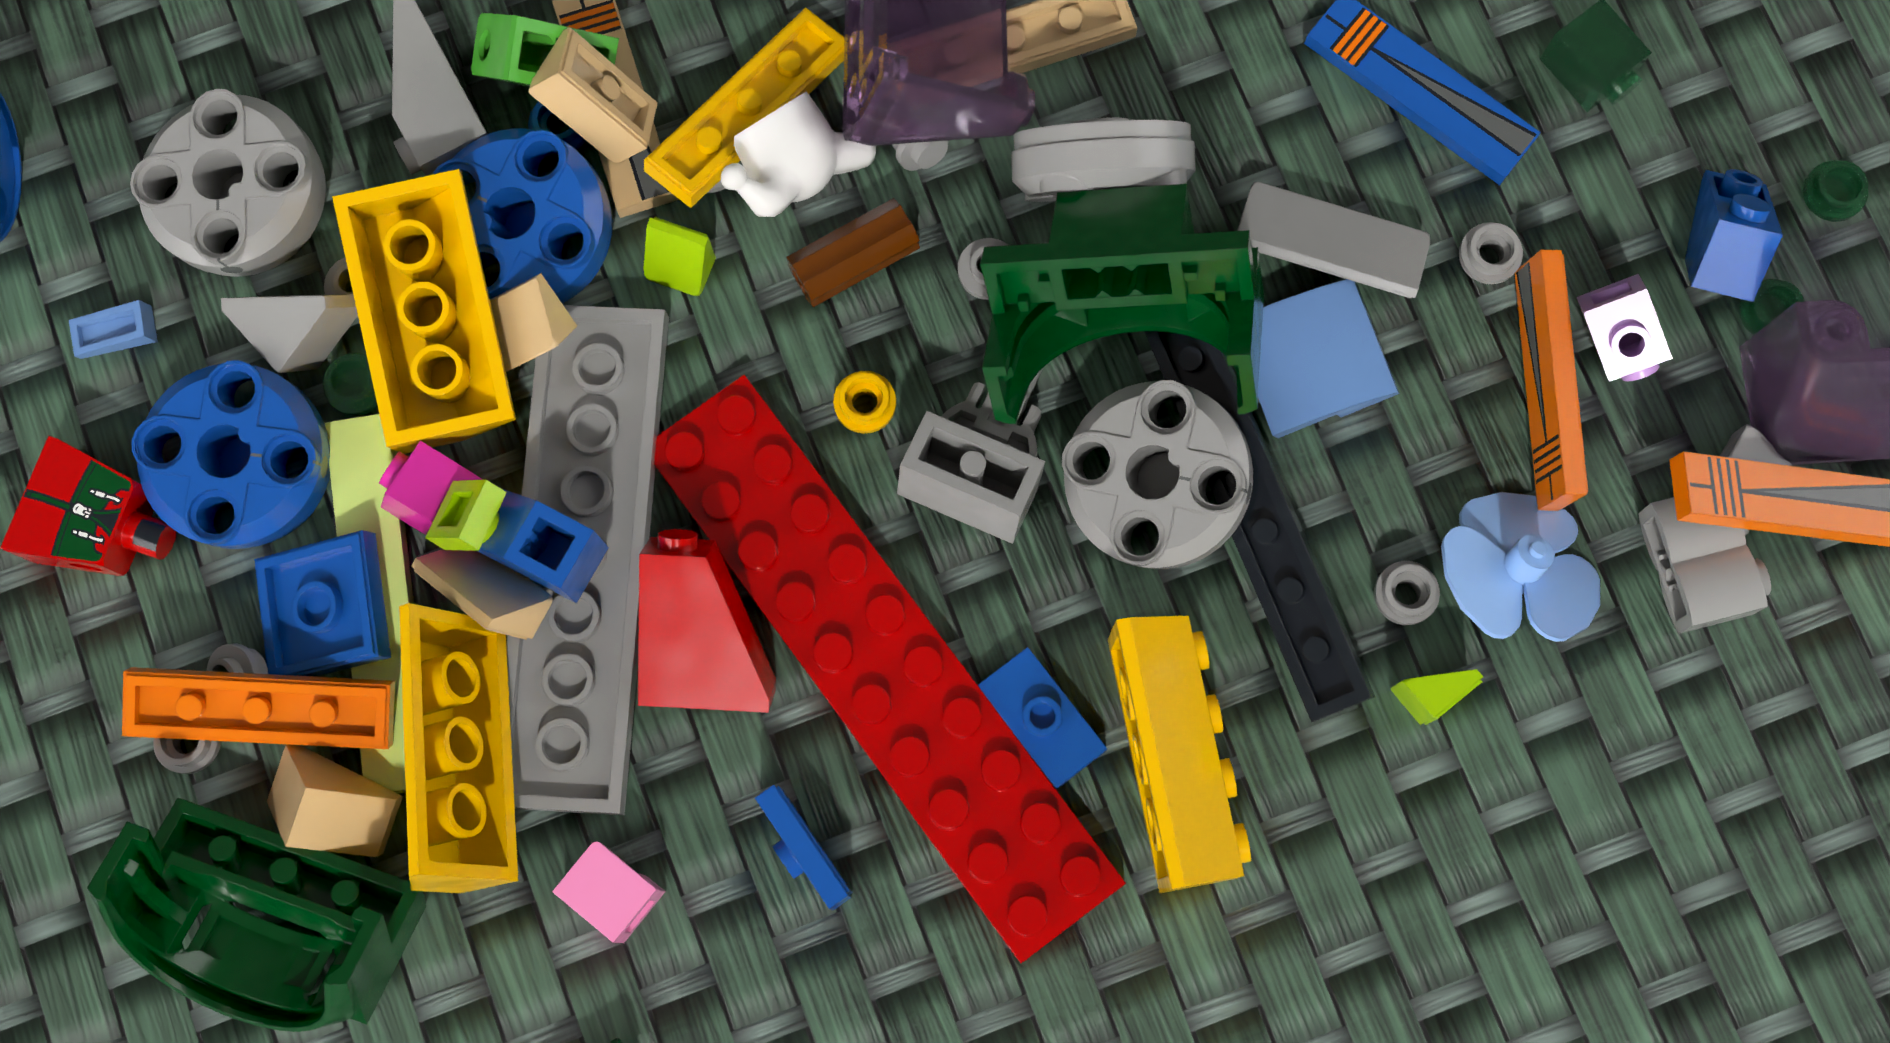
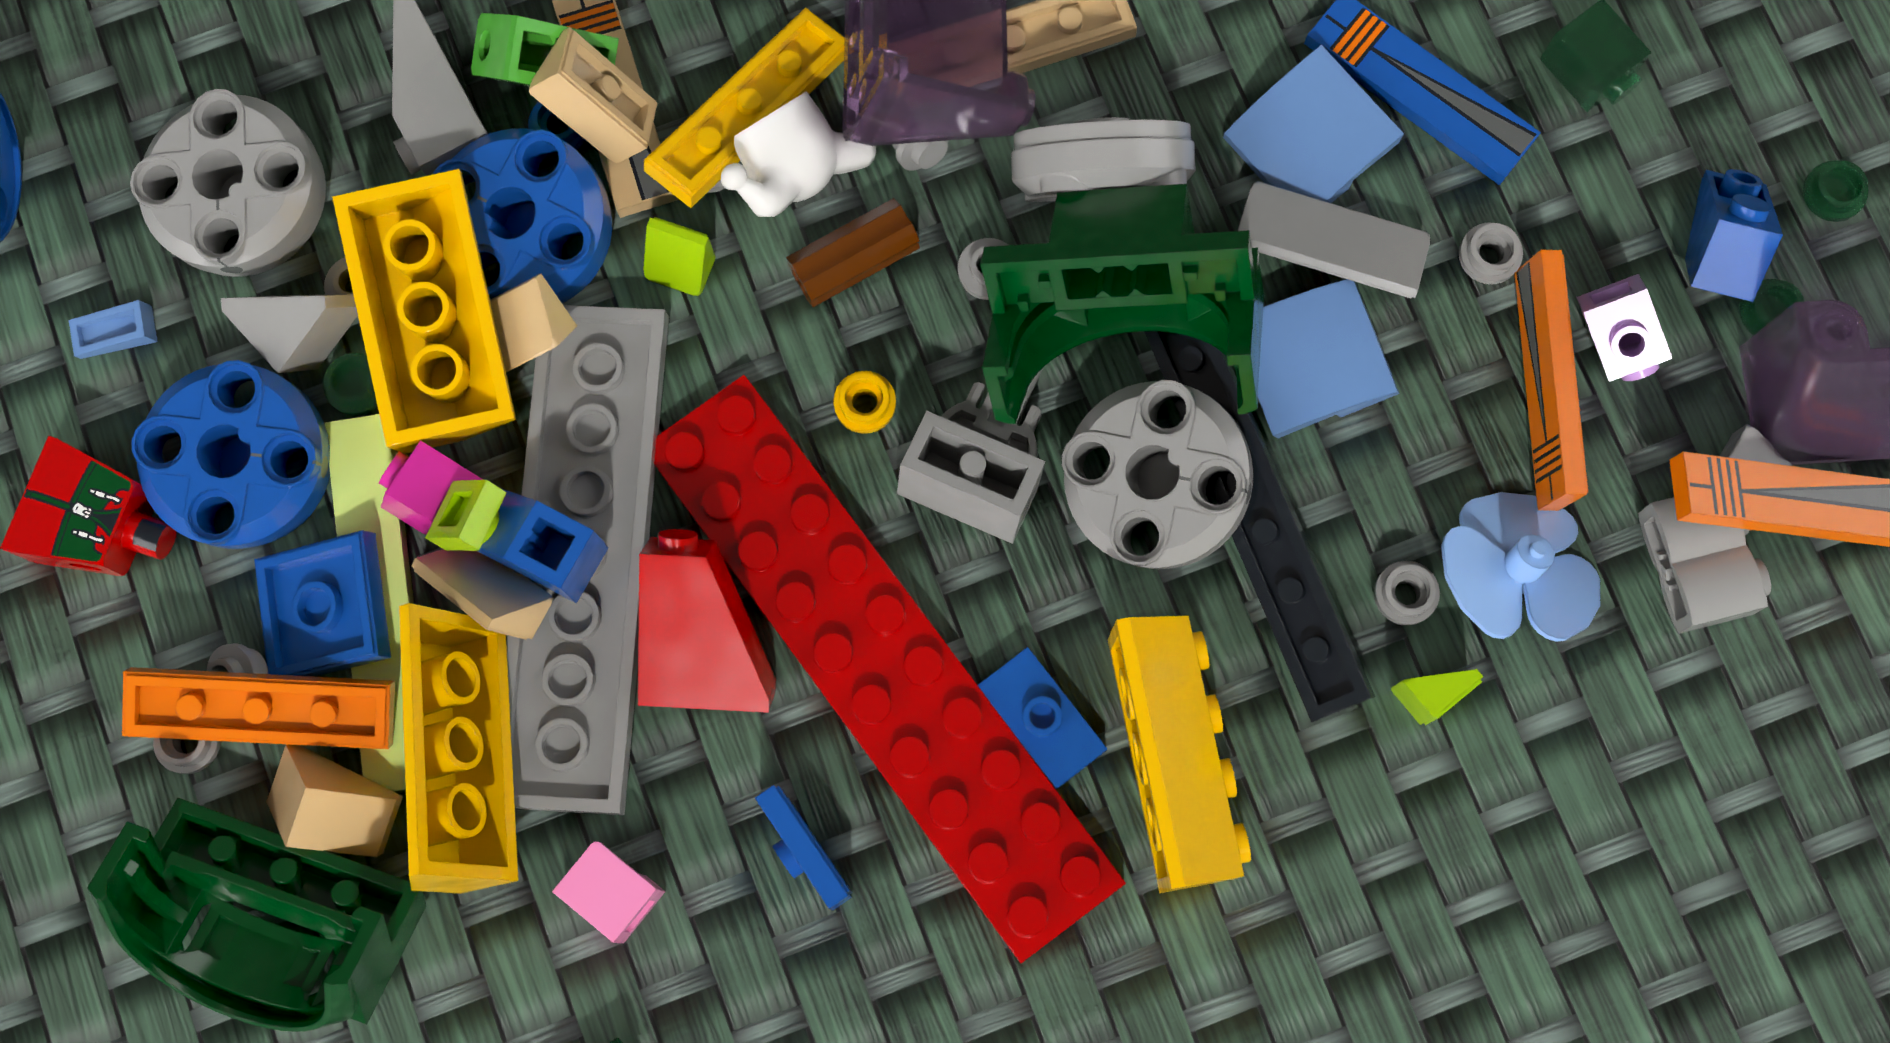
(1313, 130): none -> medium blue slope

